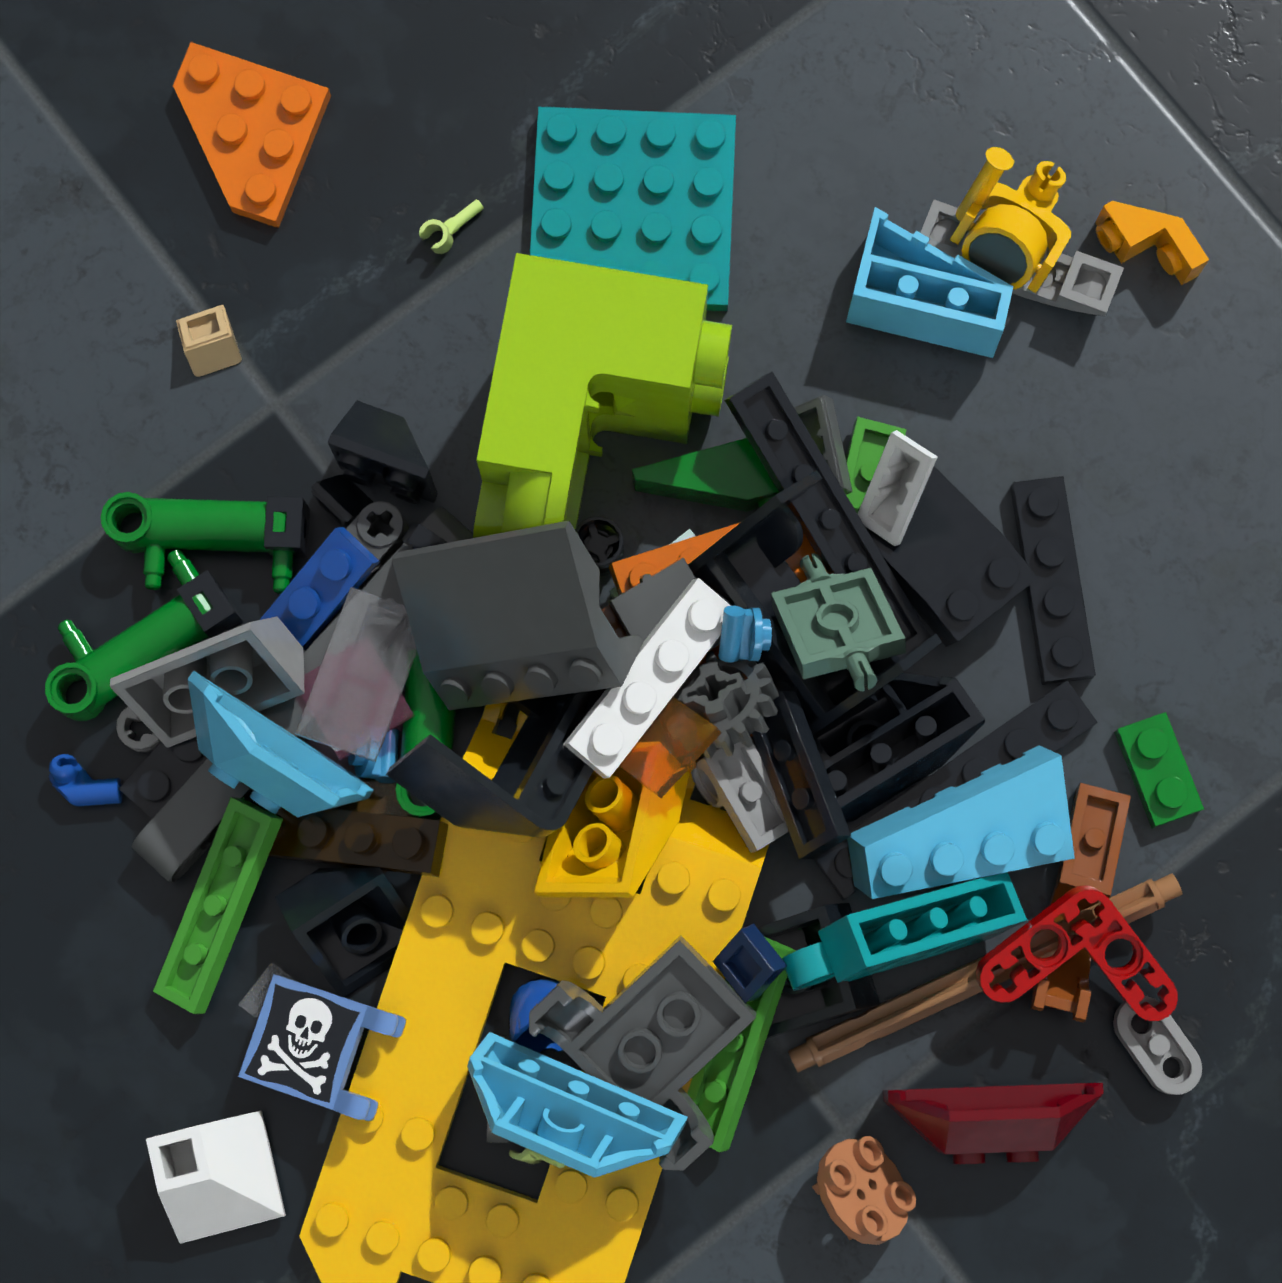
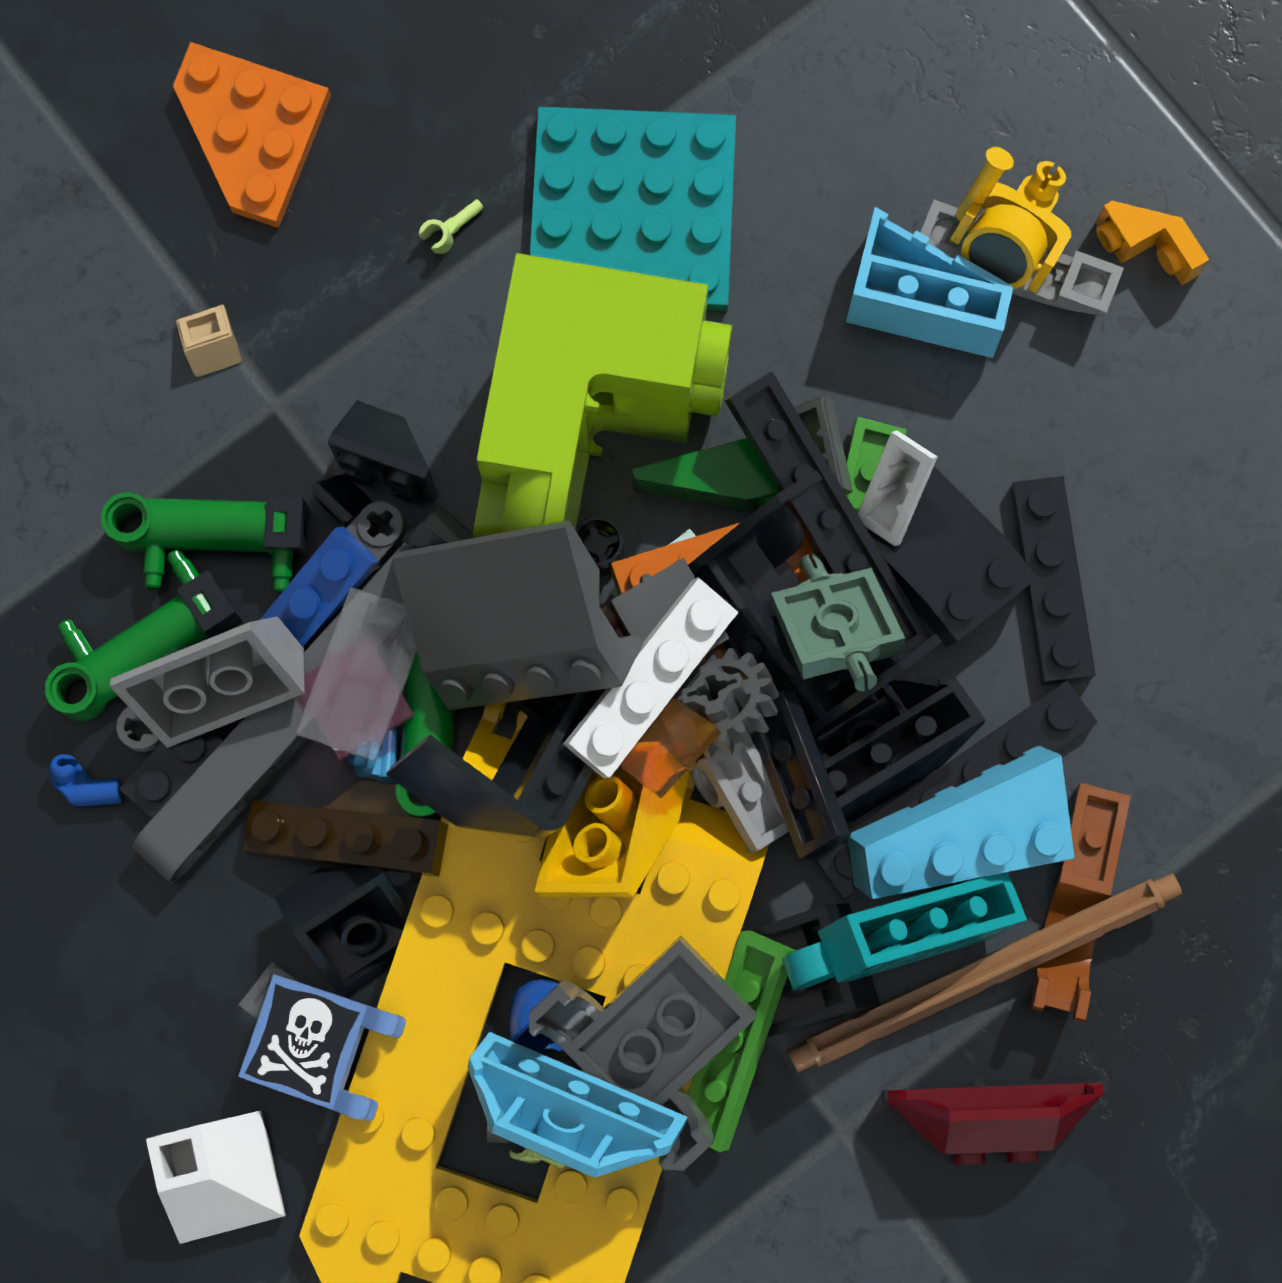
(217, 905): bright green plate -> none
(266, 756): medium azure wedge -> none
(744, 634): dark azure plate -> none
(749, 963): dark blue plate -> none
(864, 1191): nougat plate -> none
(1094, 939): red beam -> none
(1155, 1045): light grey plate -> none
(1158, 770): green plate -> none

